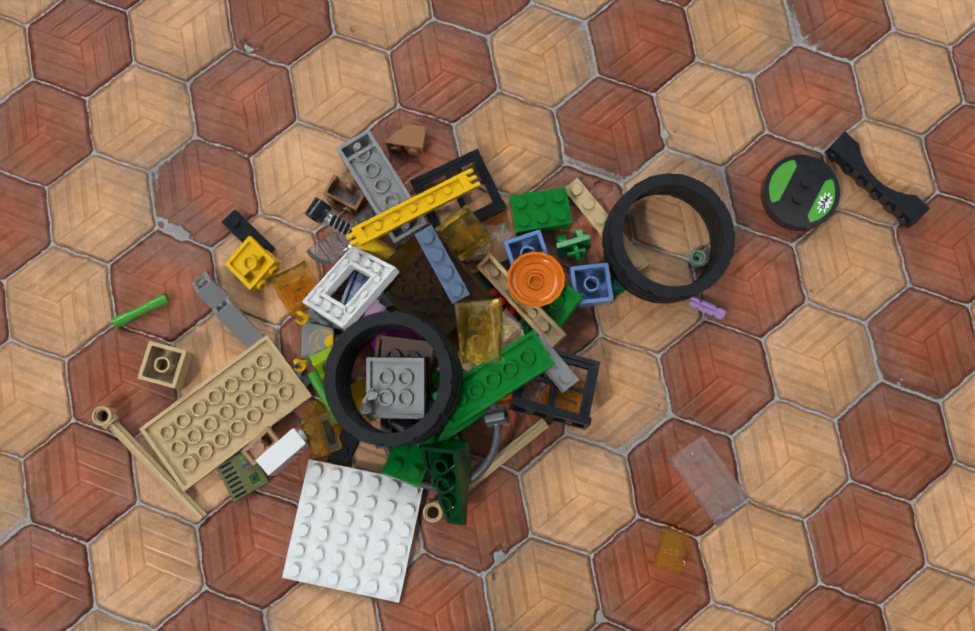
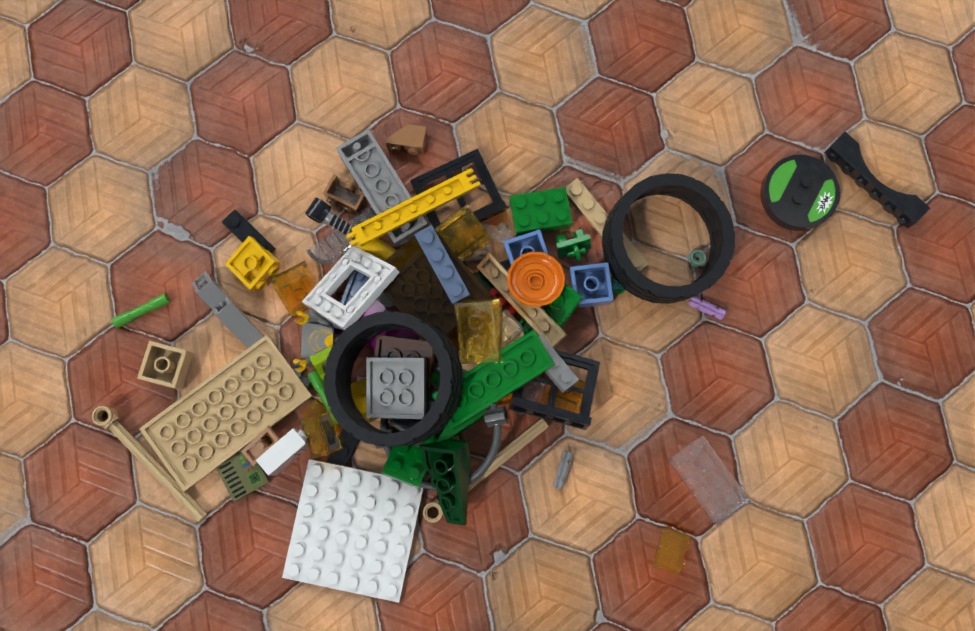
(366, 408): light grey piece -> none
(563, 469): none -> light grey axle

